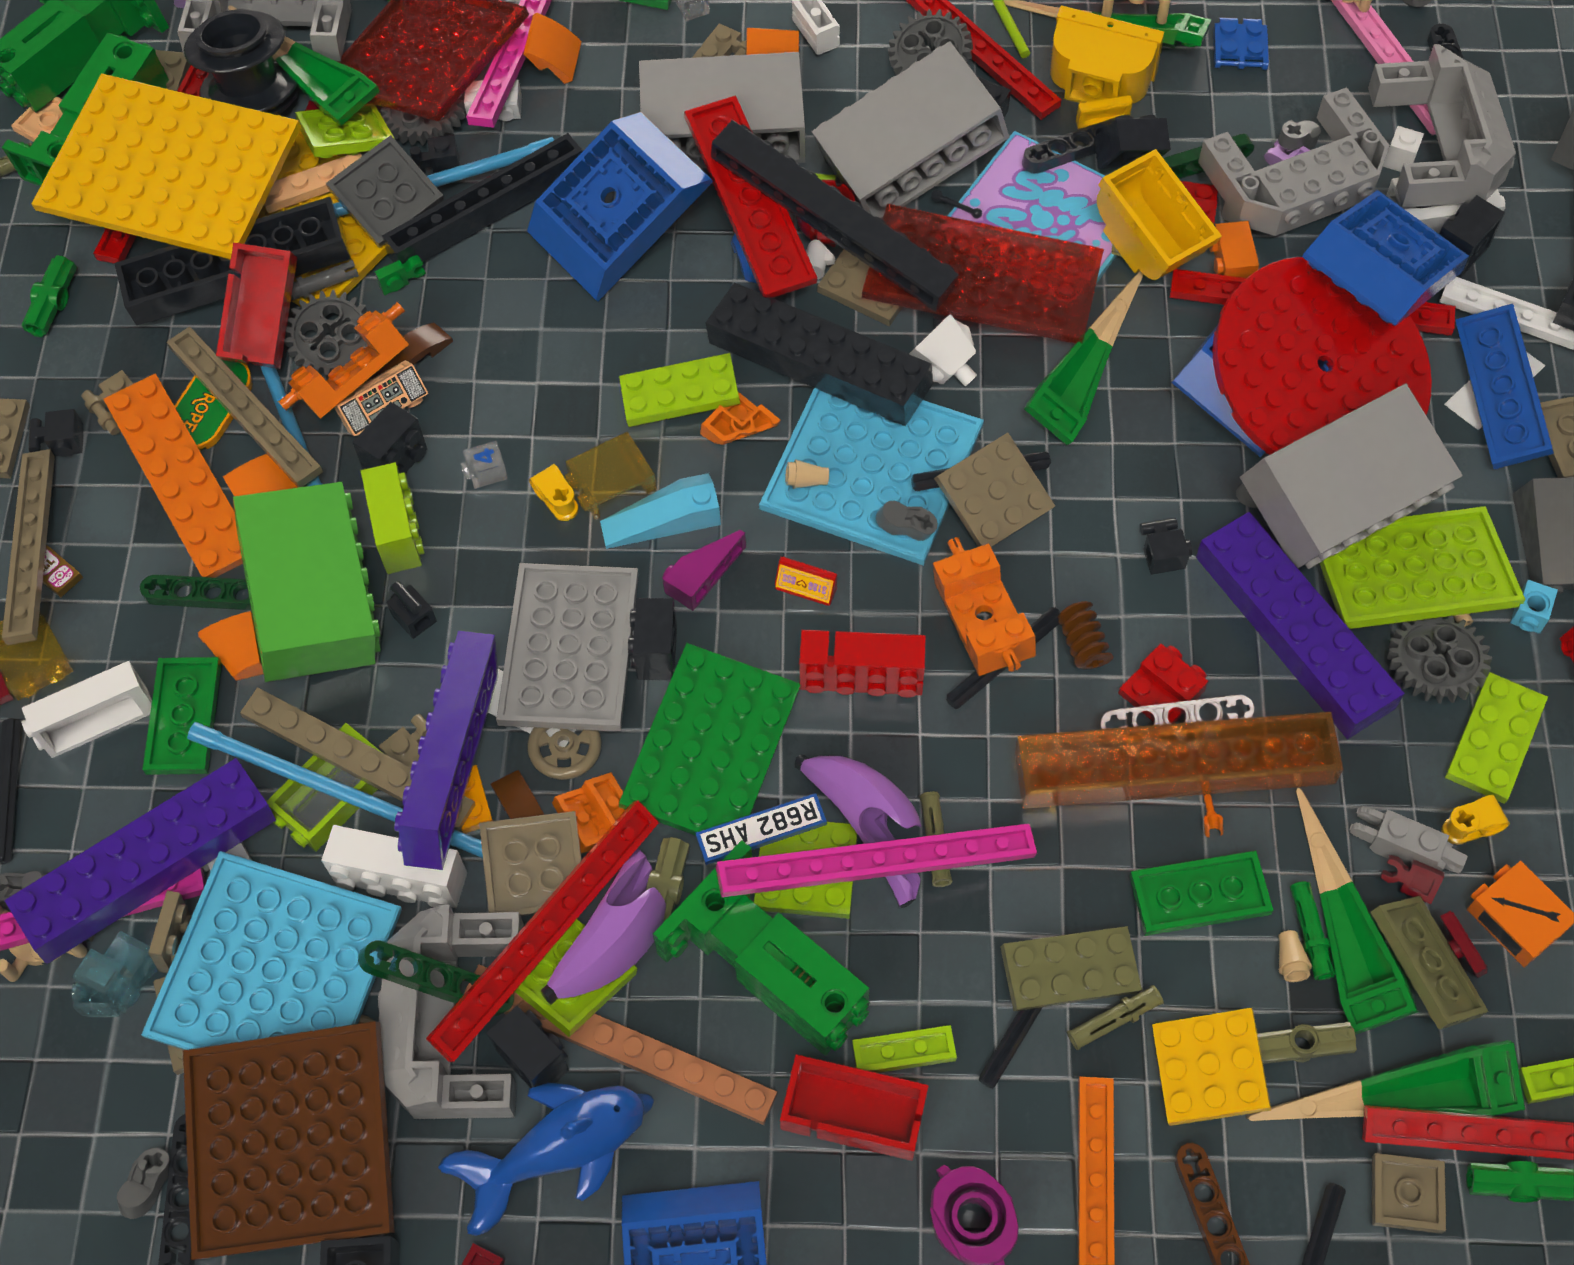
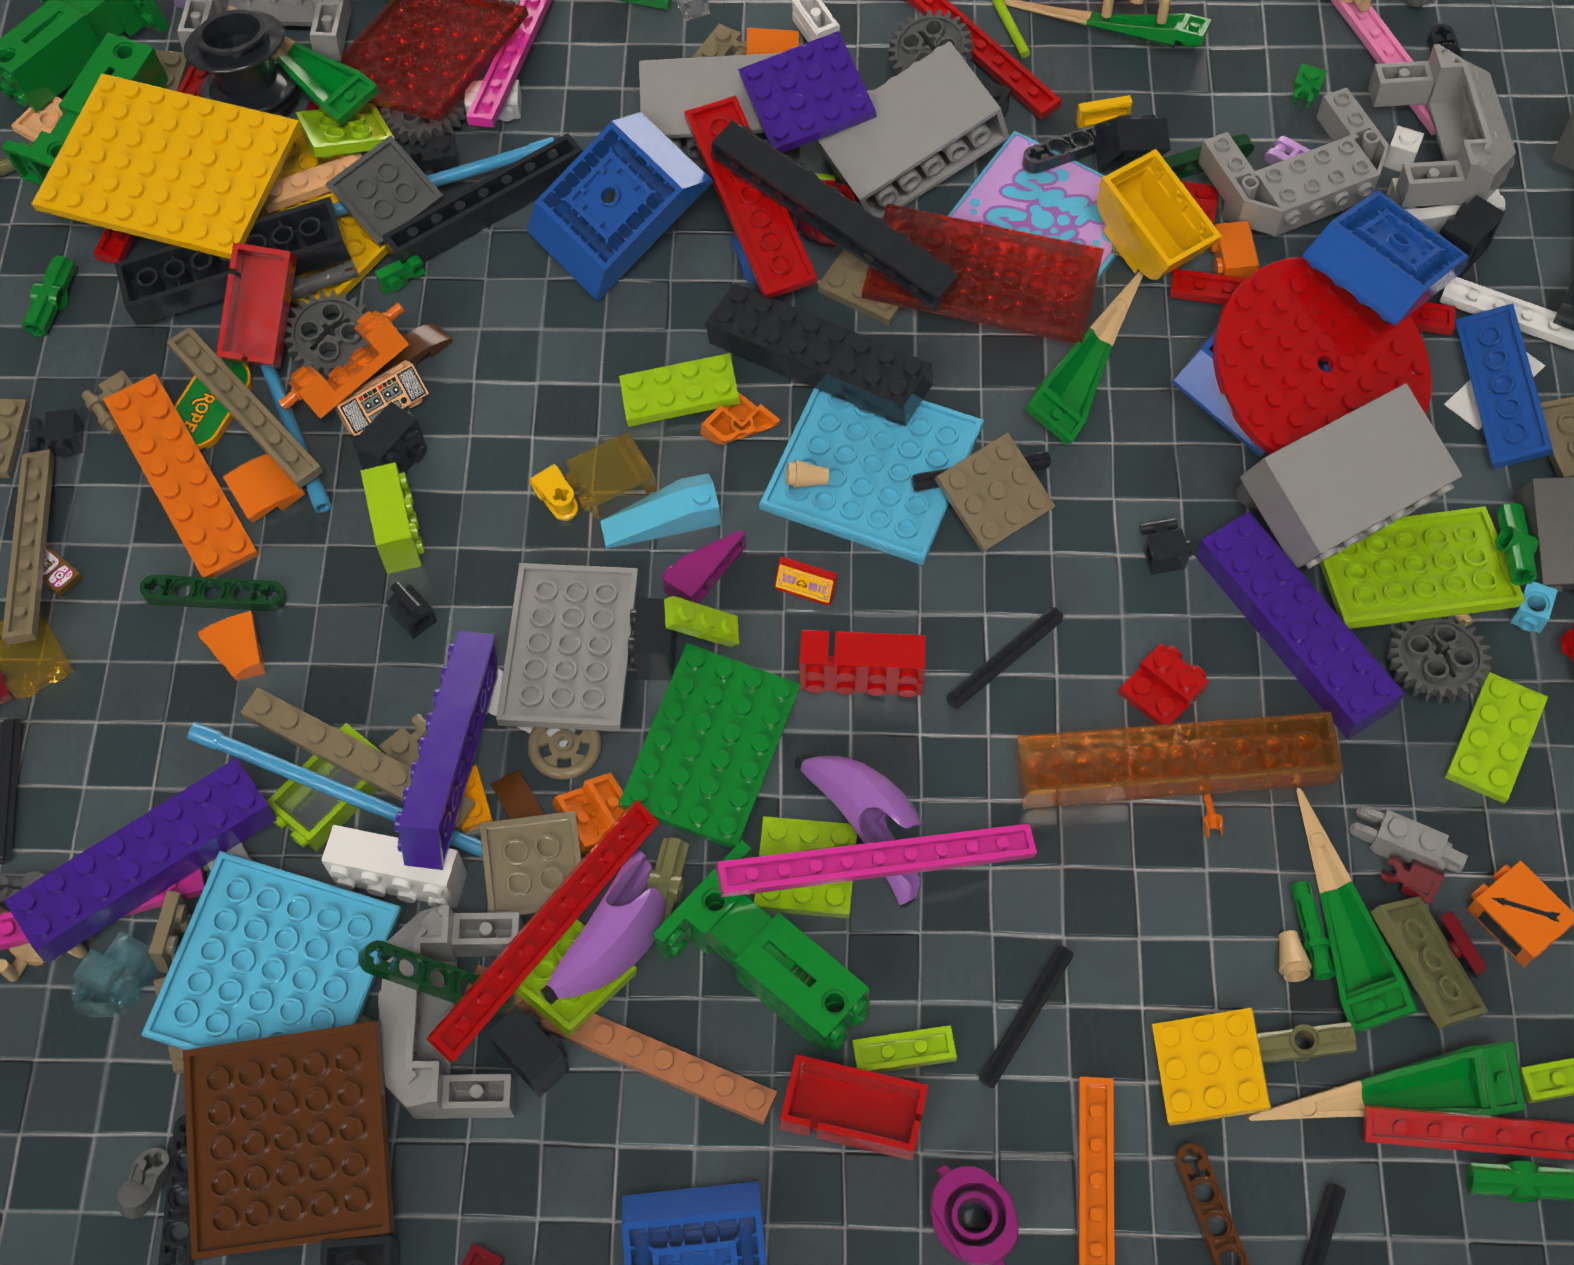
(87, 710): white piece -> none
(181, 695): green plate -> none
(306, 581): bright green brick -> none
(484, 464): clear brick -> none
(552, 47): orange slope -> none
(576, 1134): blue animal -> none
(701, 621): none -> lime plate
(762, 828): tile -> none
(807, 92): none -> dark purple plate
(819, 257): white piece -> none
(905, 520): dark grey piece -> none
(931, 806): olive pin -> none
(937, 196): black hinge -> none
(948, 350): white torso -> none
(972, 585): orange brick -> none
(1070, 968): olive plate -> none
(1083, 636): reddish brown piece -> none
(1102, 60): yellow container -> none
(1126, 1011): olive pin -> none
(1190, 707): beam -> none
(1201, 893): green plate -> none
(1240, 42): blue plate -> none
(1296, 135): dark grey piece -> none
(1308, 83): none -> green plate
(1408, 1193): dark tan plate -> none
(1475, 820): yellow piece -> none
(1516, 544): none -> green piece

